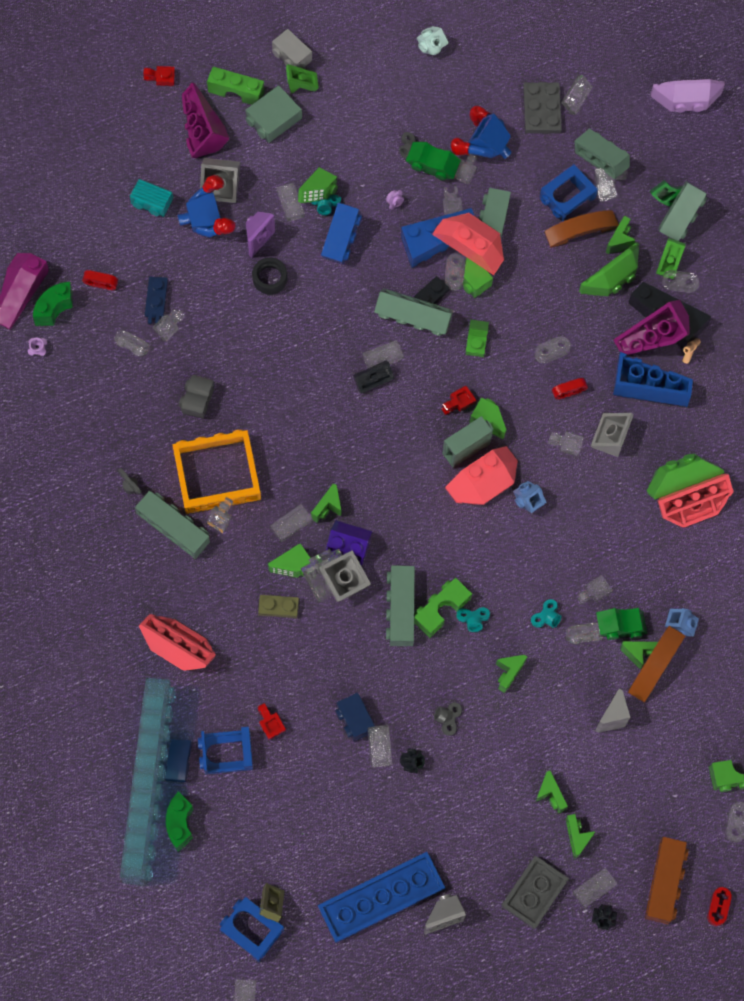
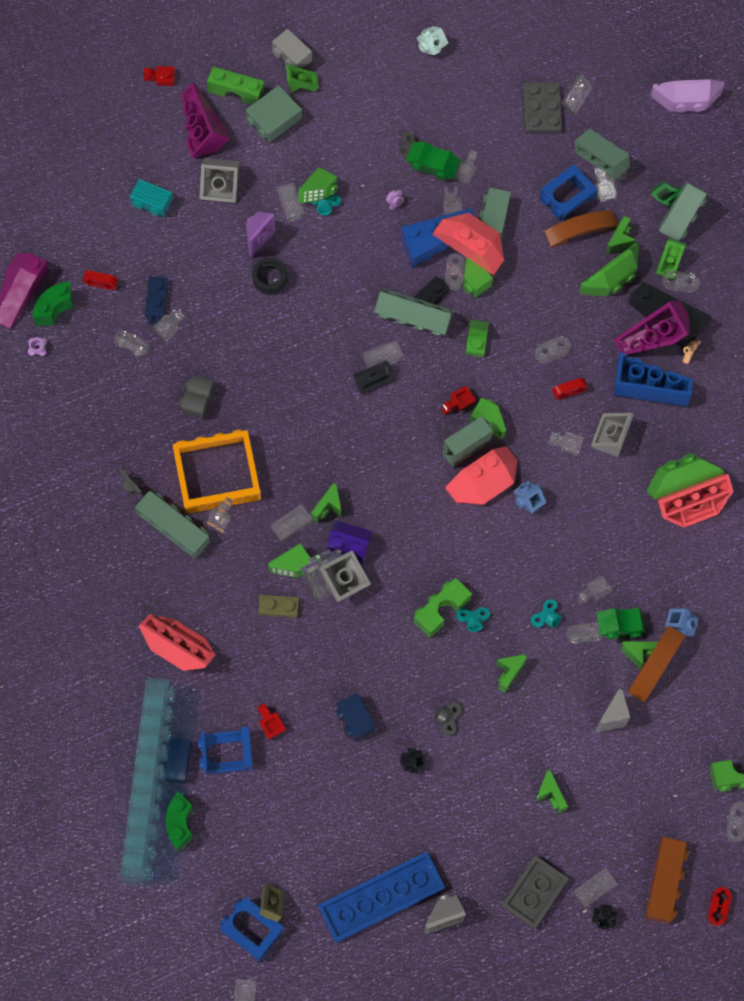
(203, 211): blue torso -> none
(341, 233): blue wedge -> none
(379, 746): clear plate -> none
(401, 606): sand green brick -> none
(488, 139): blue torso -> none
(577, 840): bright green slope -> none

